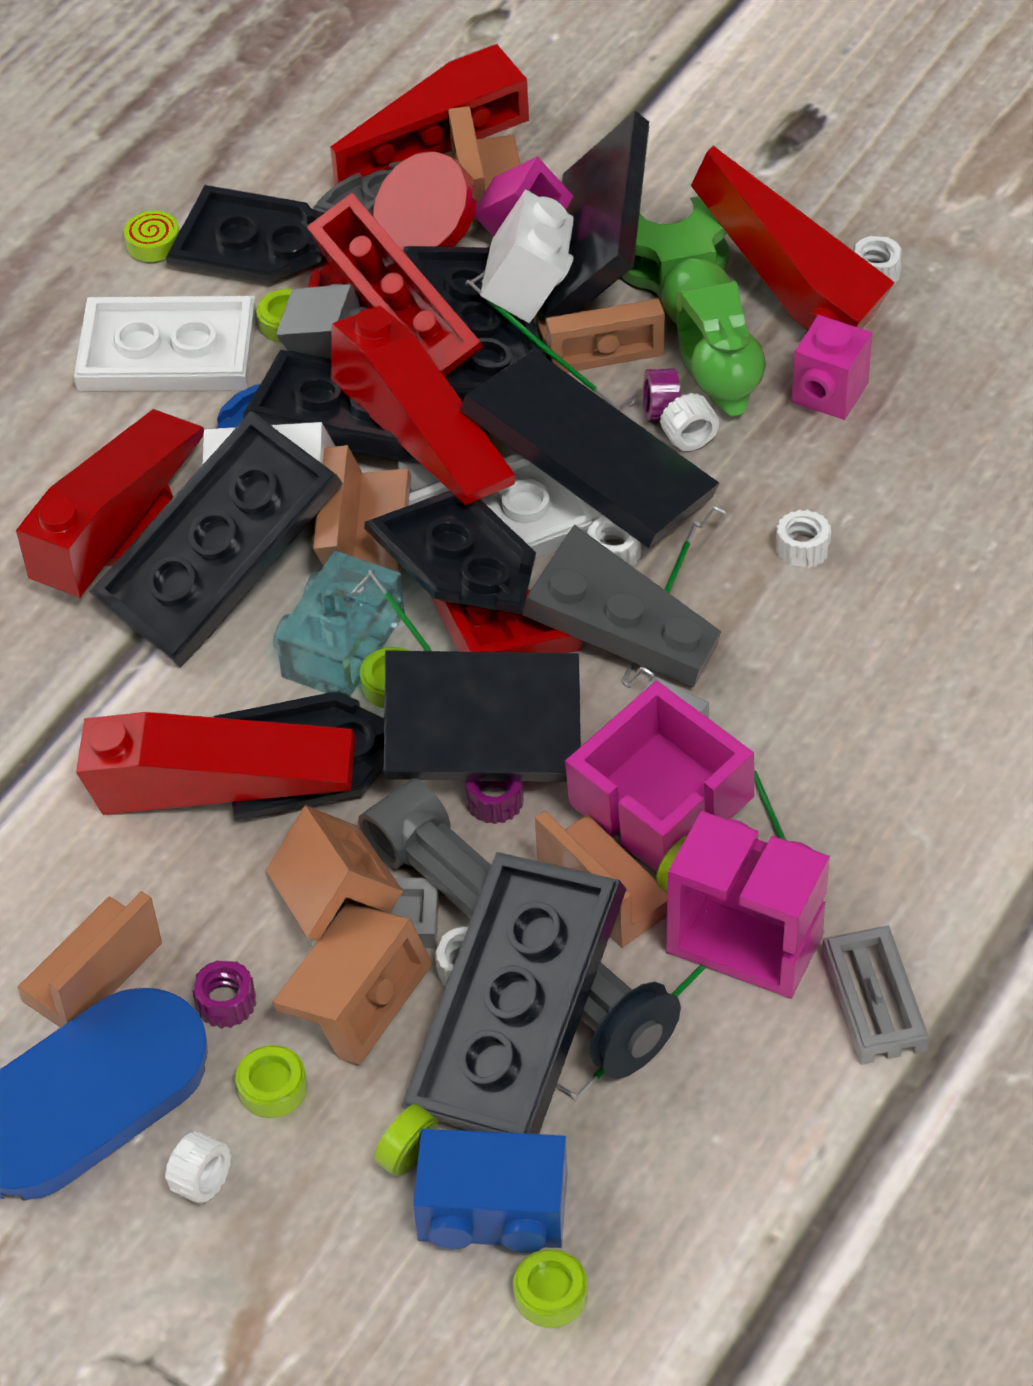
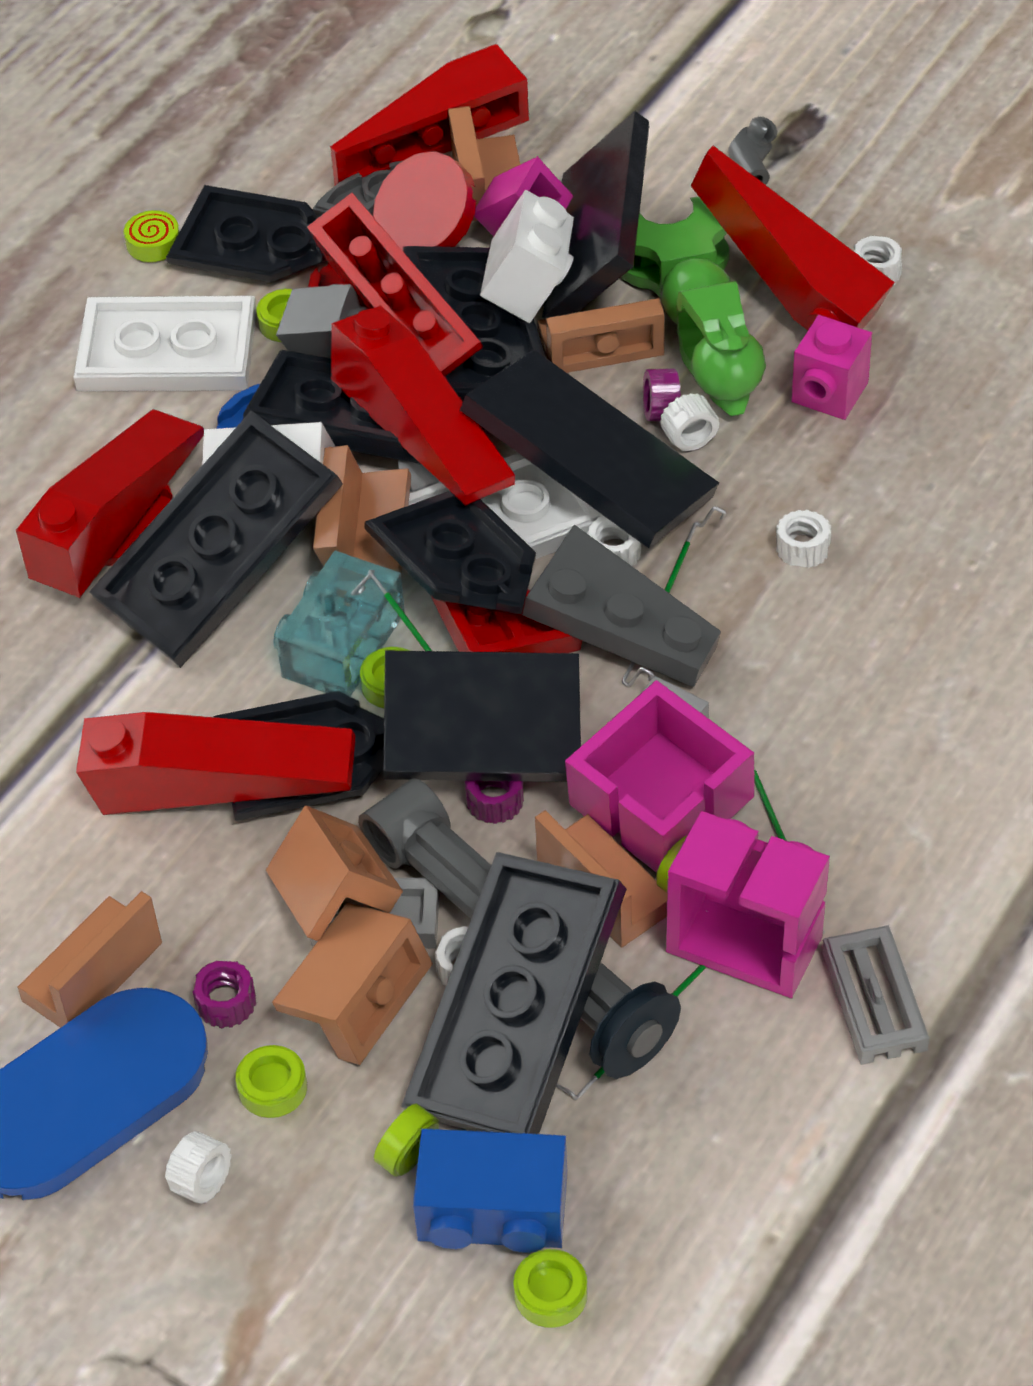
(551, 353): green piece -> none
(753, 145): none -> dark grey arm

